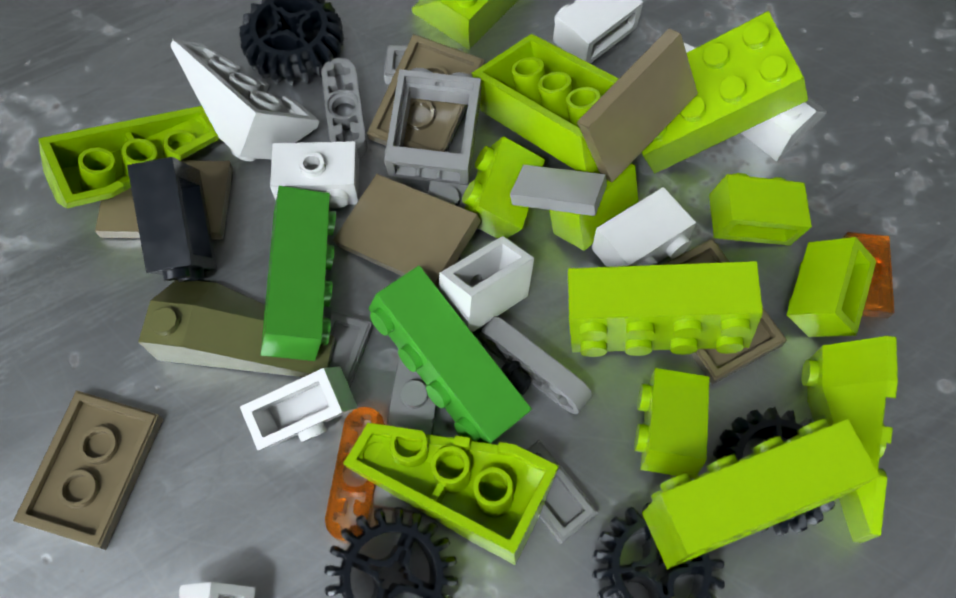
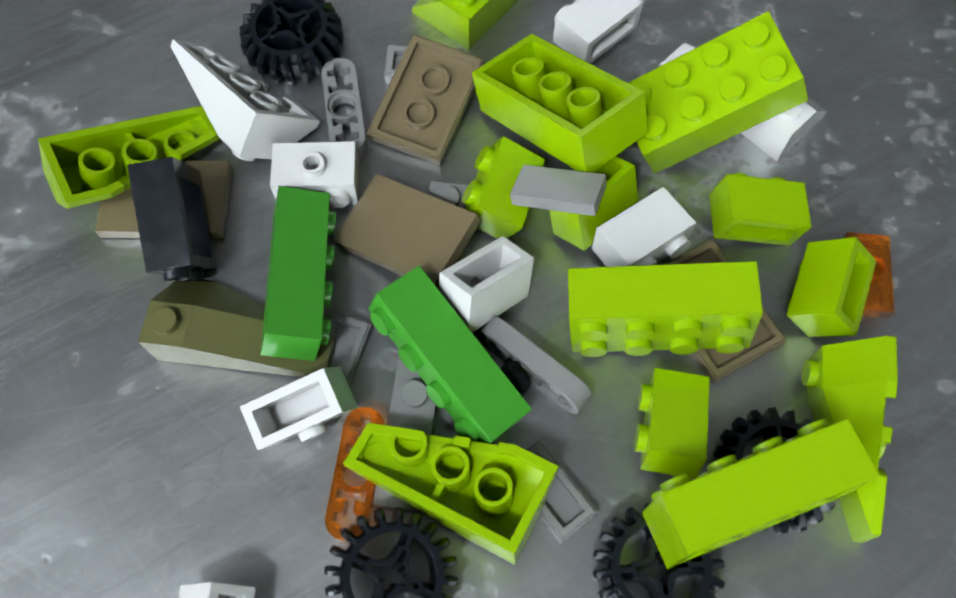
(89, 470): dark tan tile -> none
(431, 164): light grey window -> none
(639, 105): dark tan tile -> none

